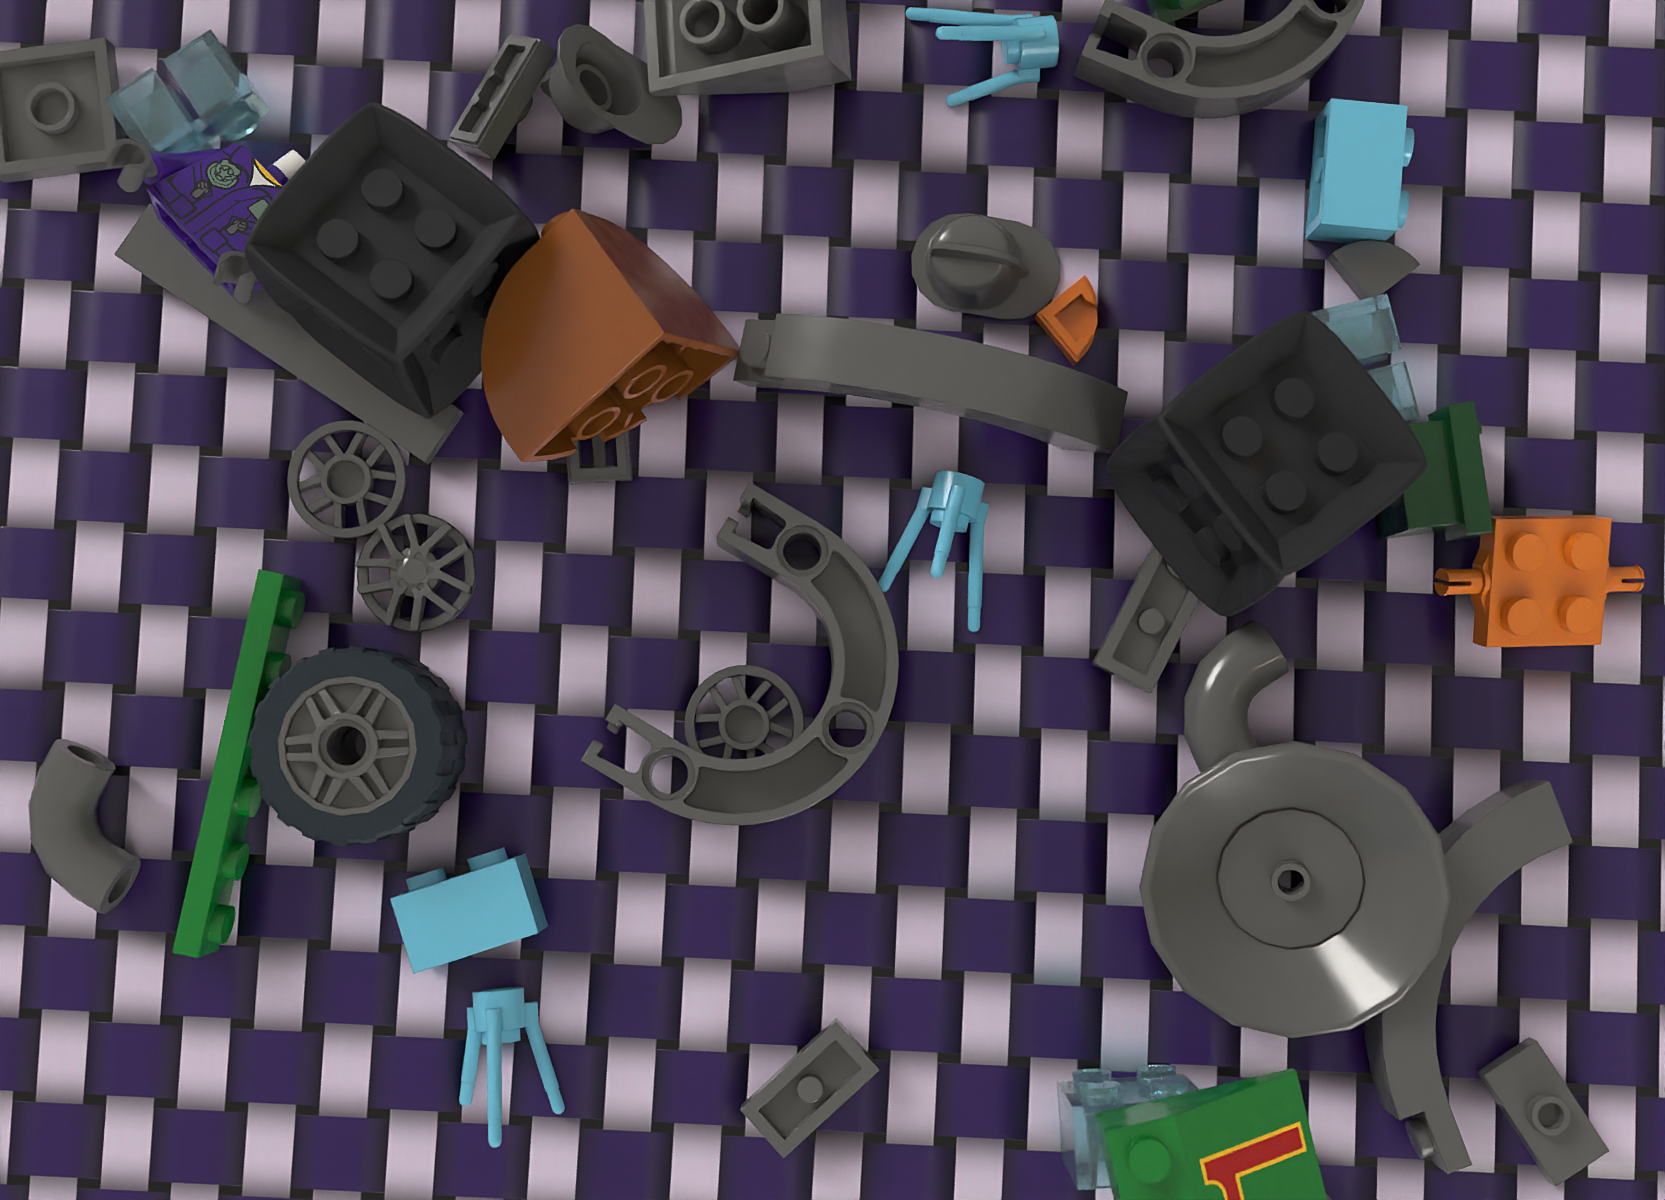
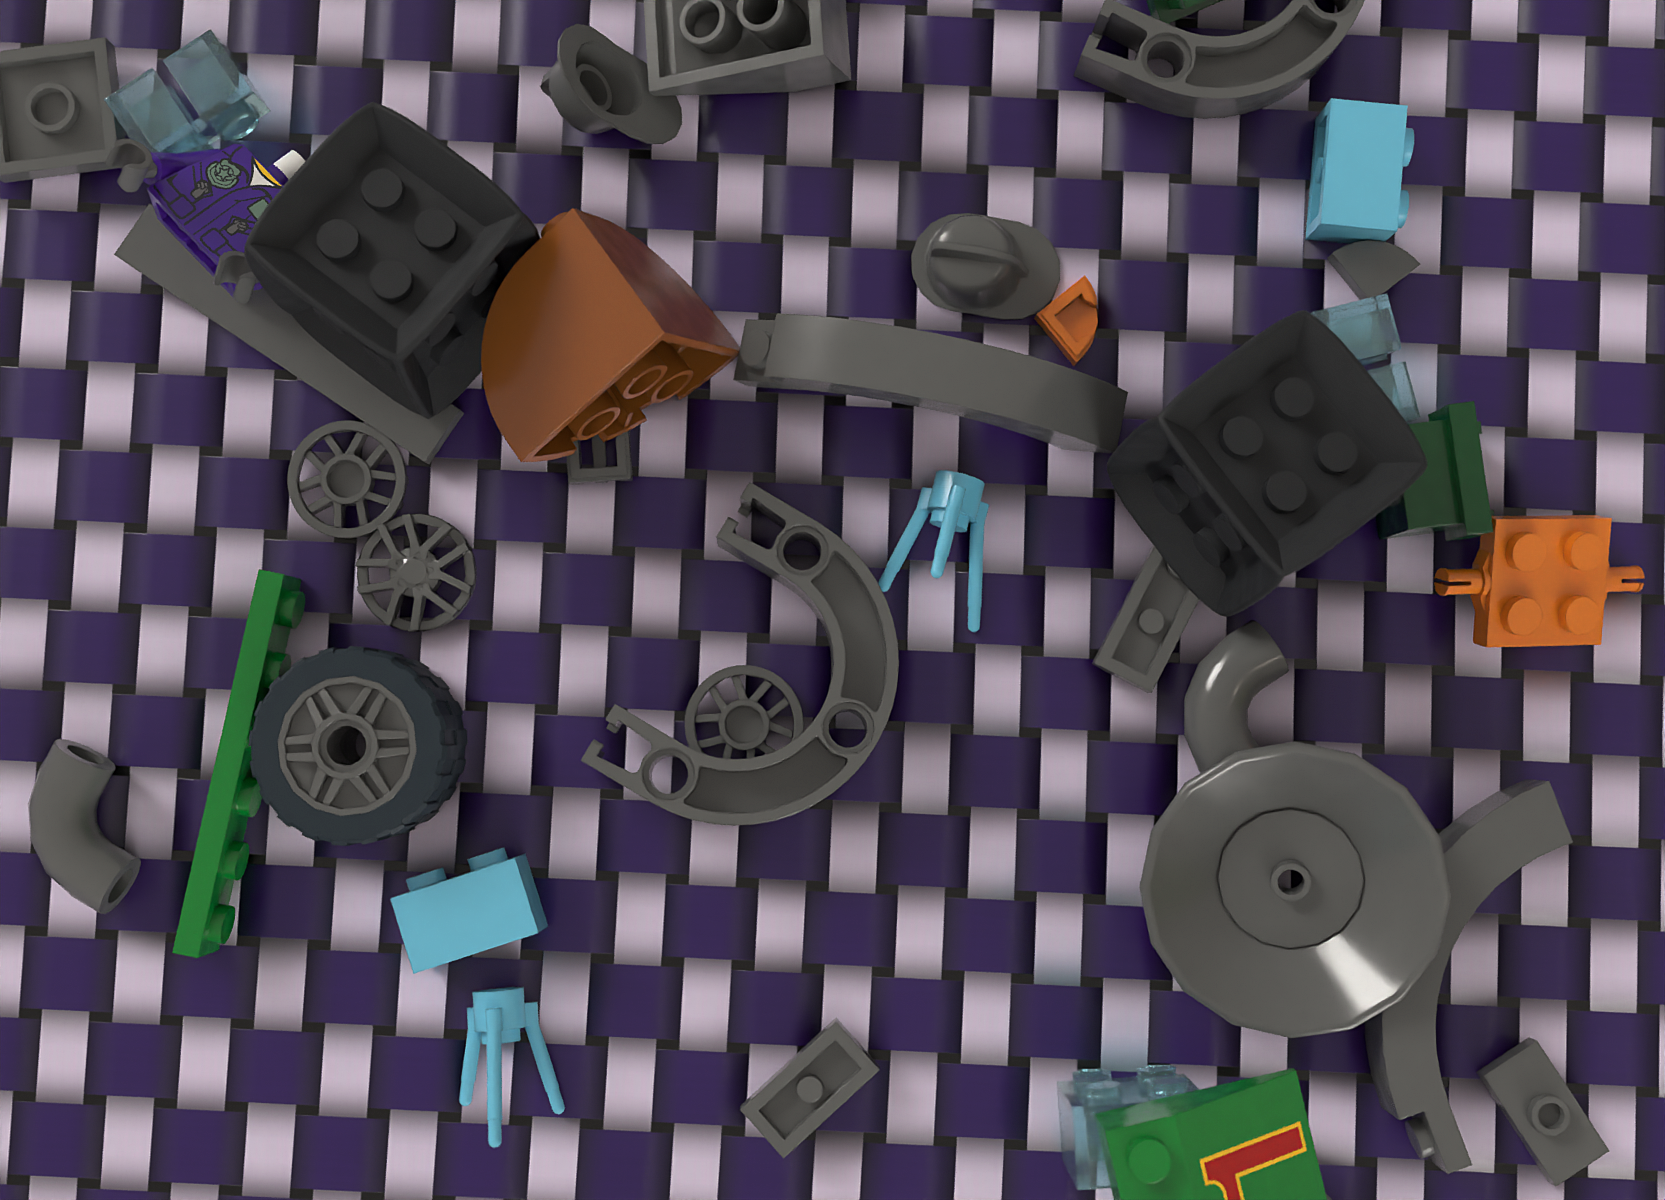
(502, 96): dark grey plate -> none
(1024, 40): medium azure plant -> none

